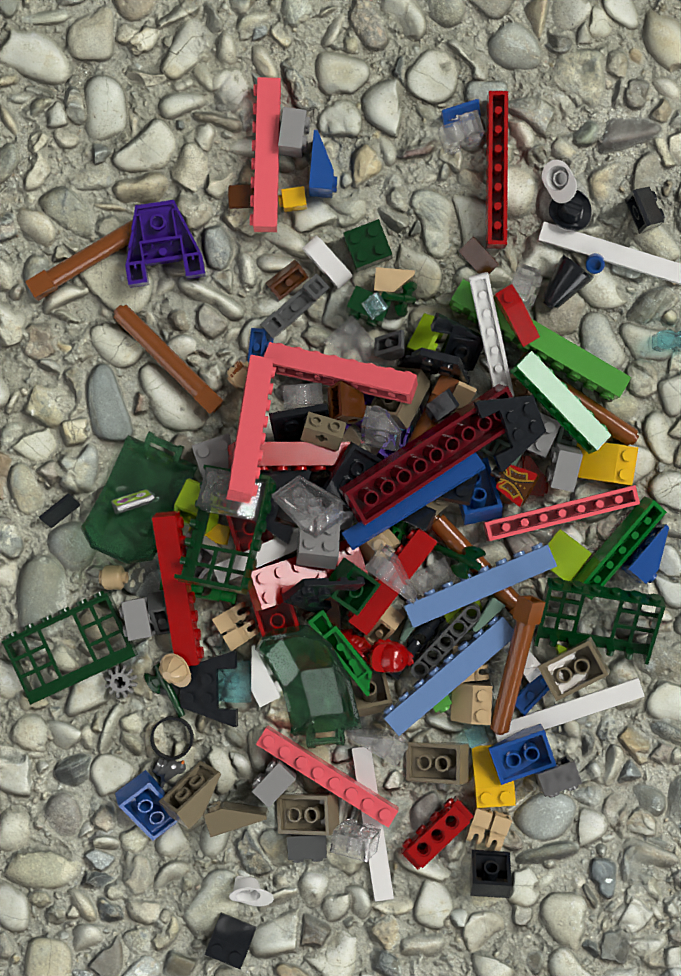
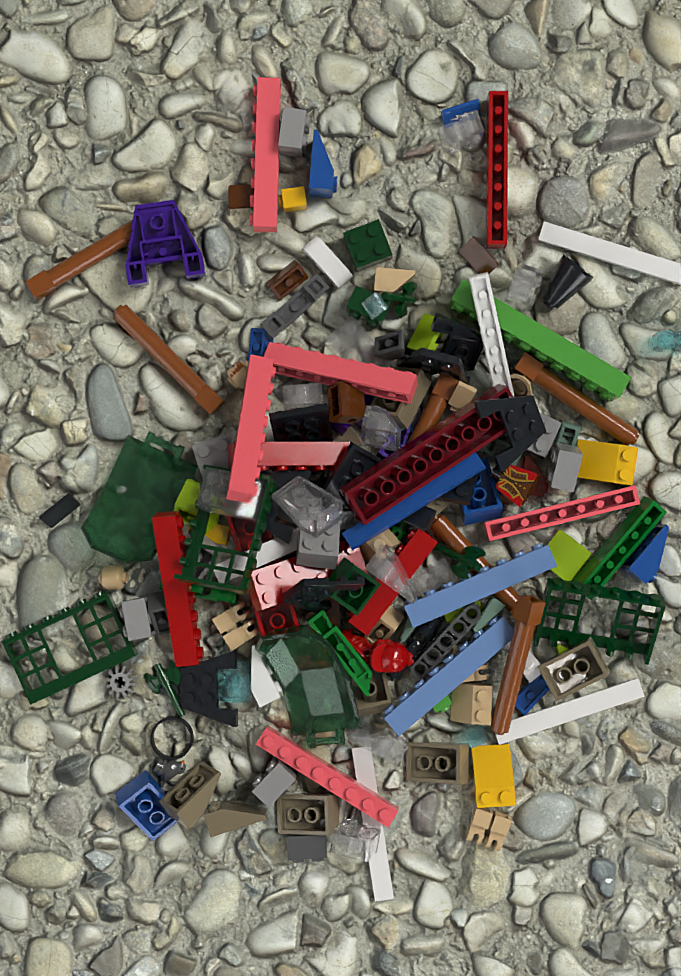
(132, 501): slope -> none
(175, 670): tan piece -> none
(230, 940): black slope -> none
(249, 892): white piece -> none
(323, 431): dark tan brick -> none
(435, 843): red brick -> none
(441, 406): black slope -> none
(490, 874): black slope -> none
(516, 315): red slope -> none
(522, 754): blue slope -> none
(559, 181): white piece -> none
(559, 778): flat silver brick -> none
(560, 402): brick -> none
(572, 214): black hat -> none
(595, 263): blue tile -> none
(644, 209): black slope -> none

